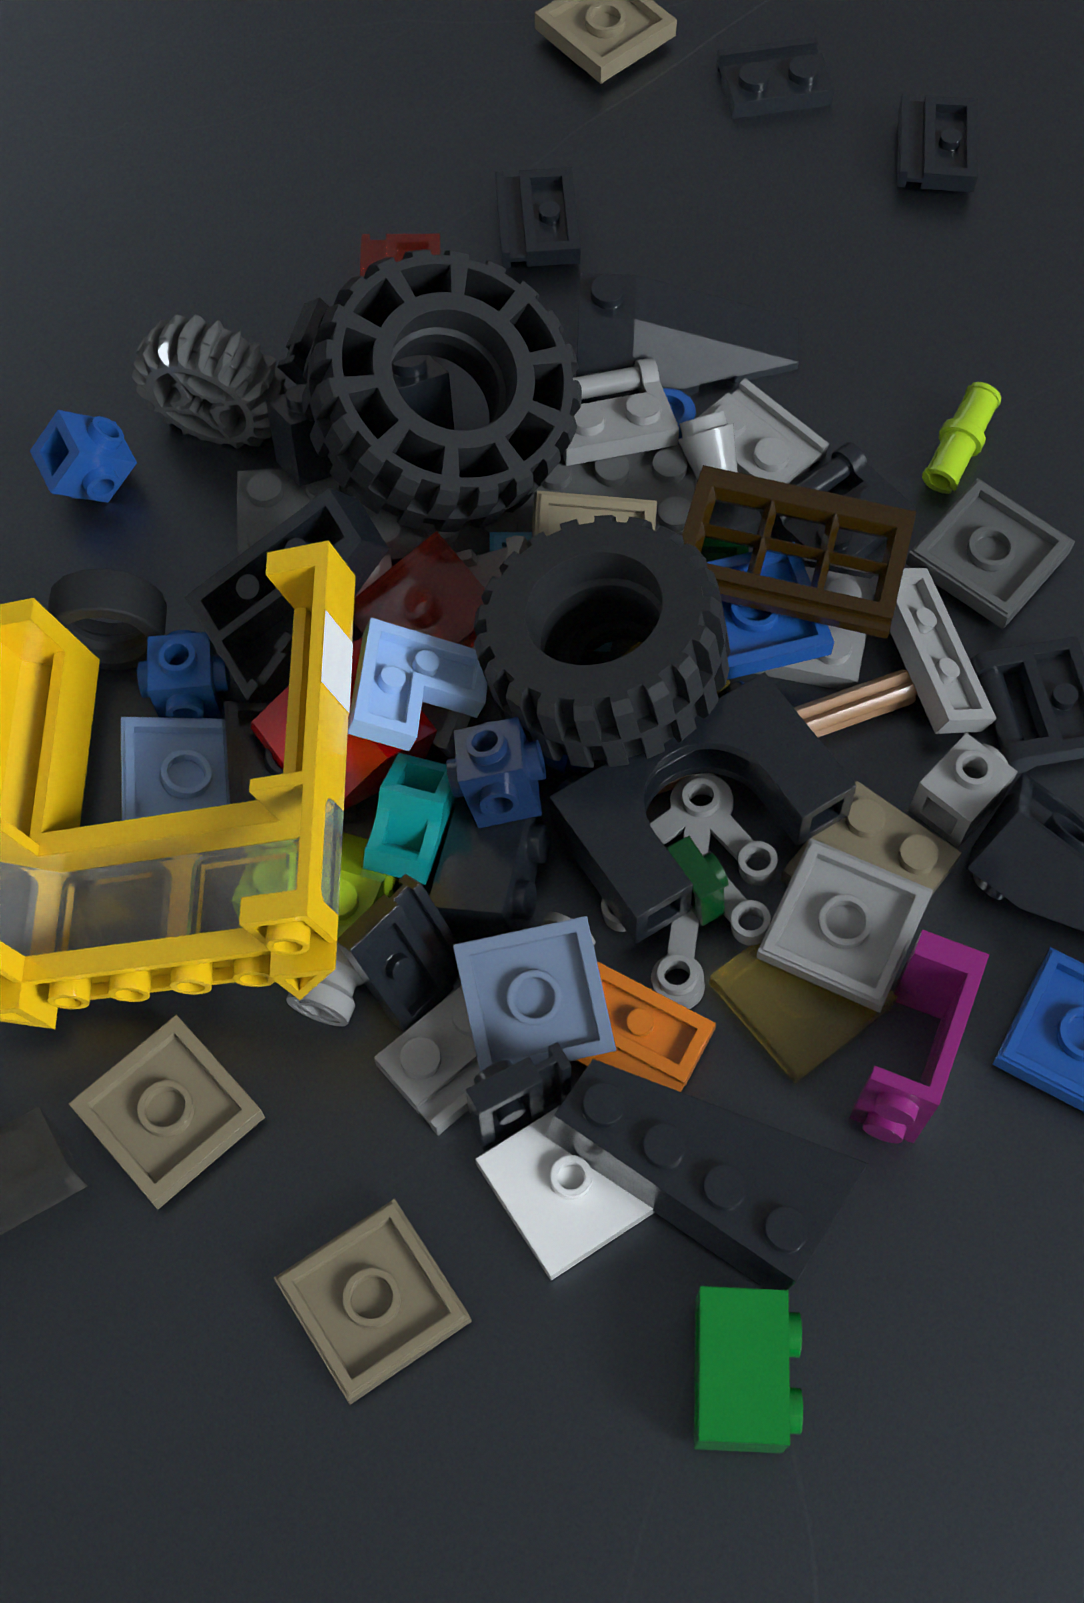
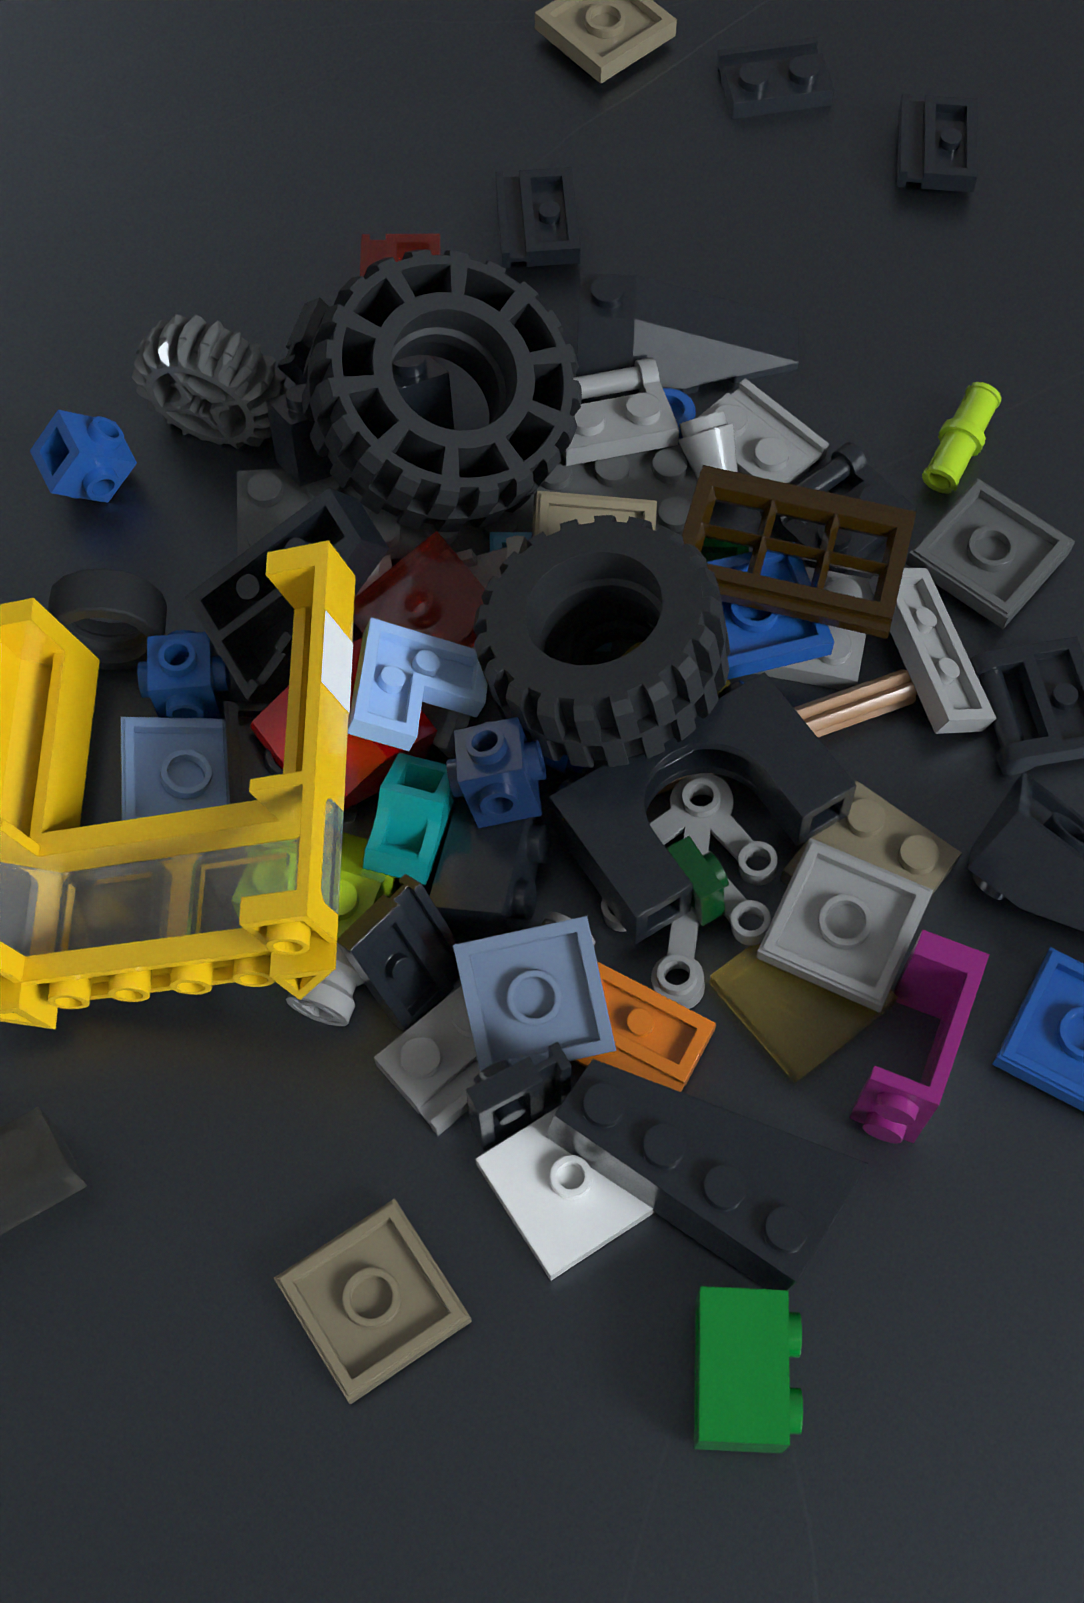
(167, 1111): dark tan plate -> none
(962, 789): light grey brick -> none

